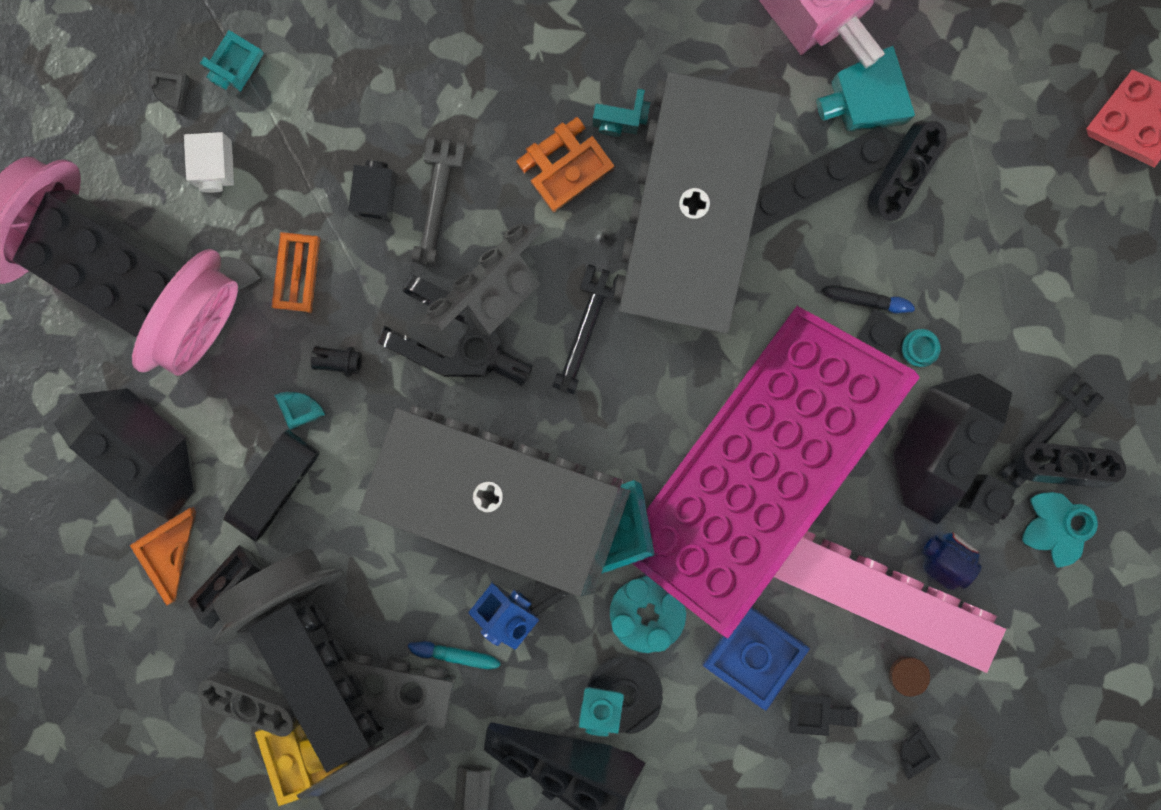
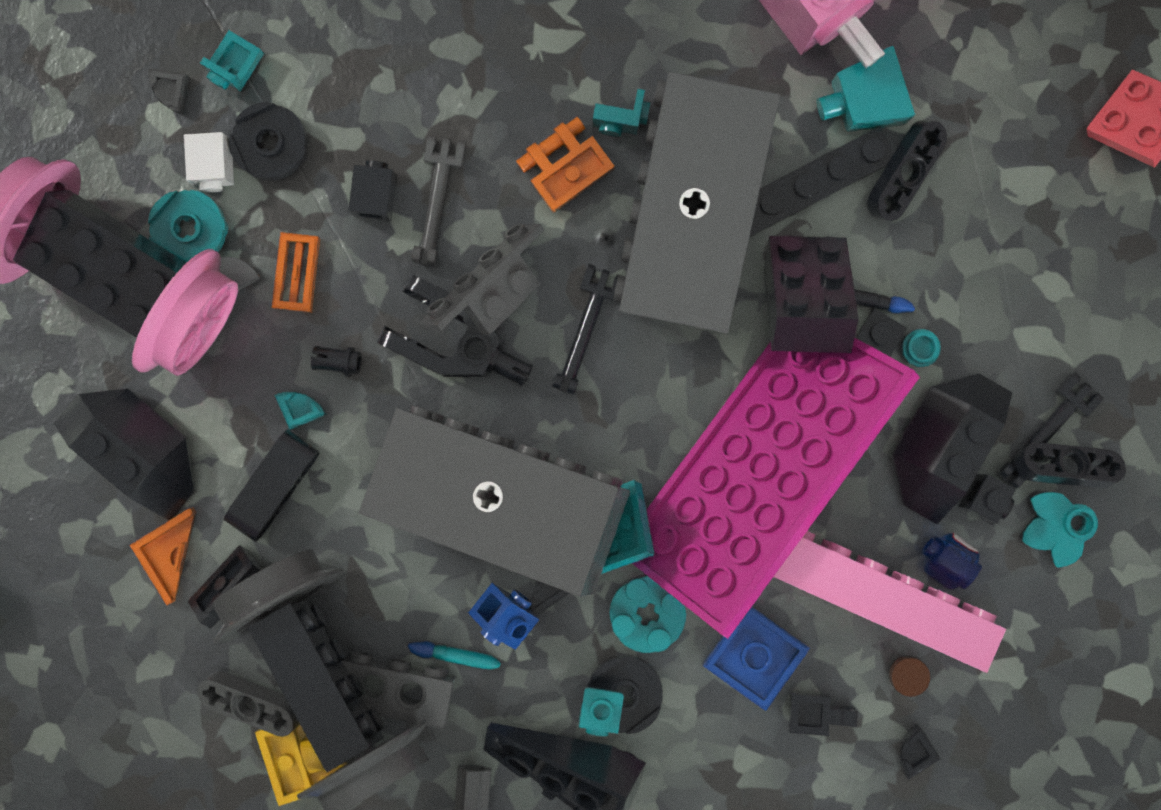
(187, 205): none -> teal plate
(248, 134): none -> black plate
(810, 294): none -> black brick

